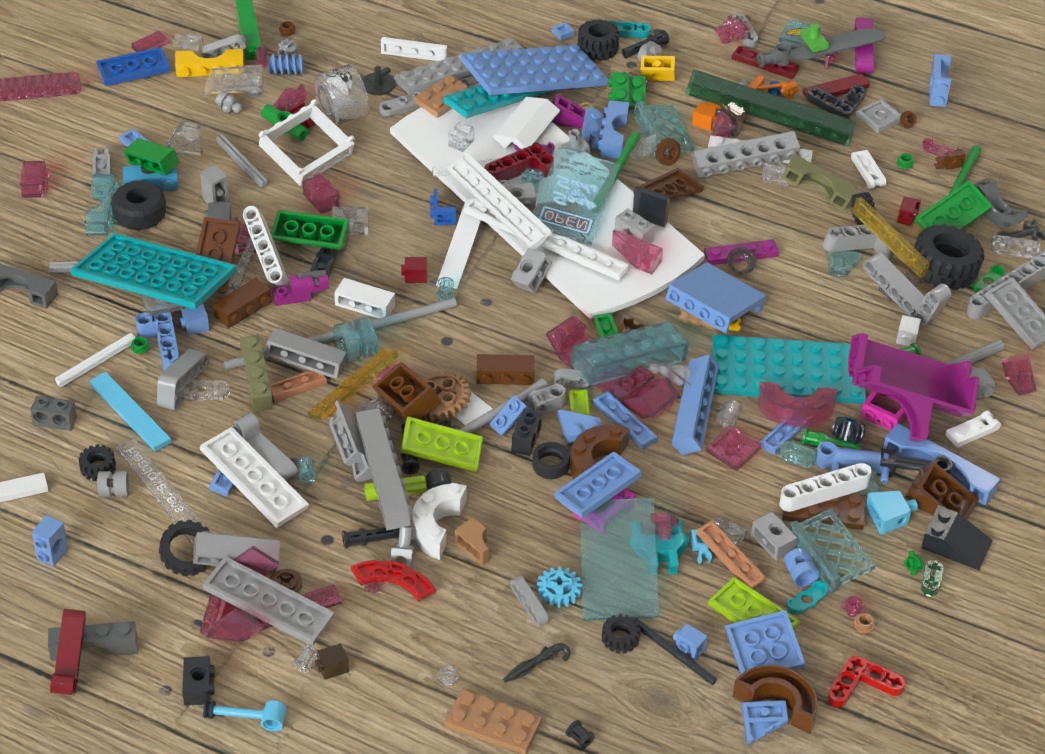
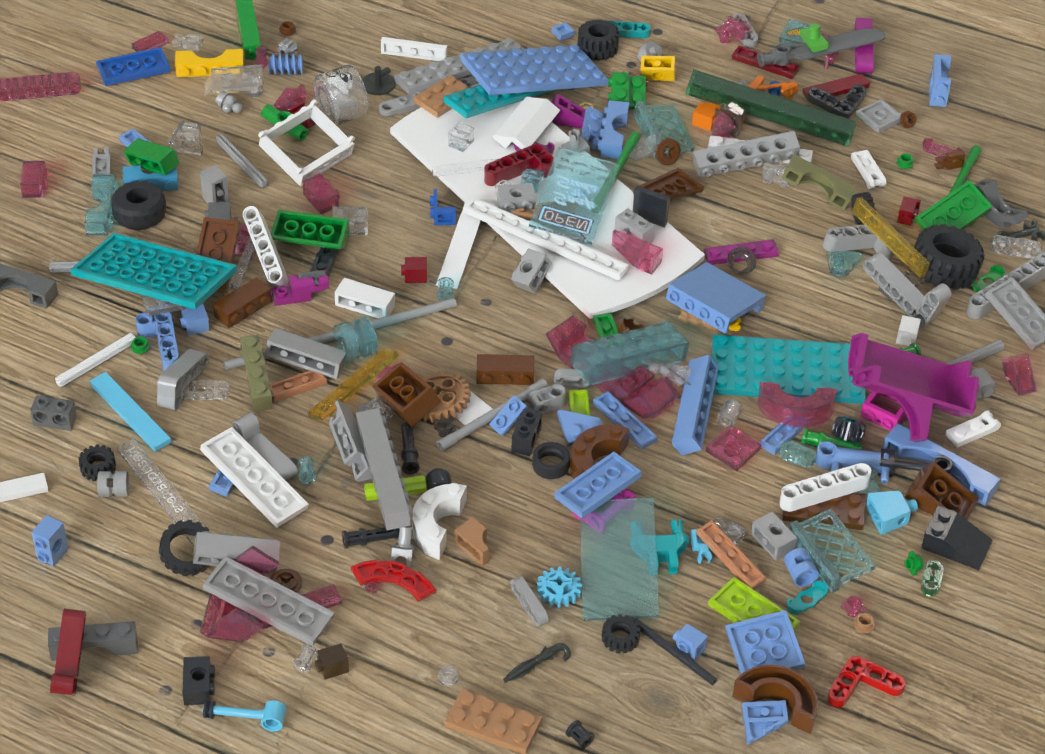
(214, 49): light grey beam -> none
(441, 444): lime tile -> none
(500, 201): white plate -> none
(657, 38): black pin -> none
(664, 522): clear pink tile -> none

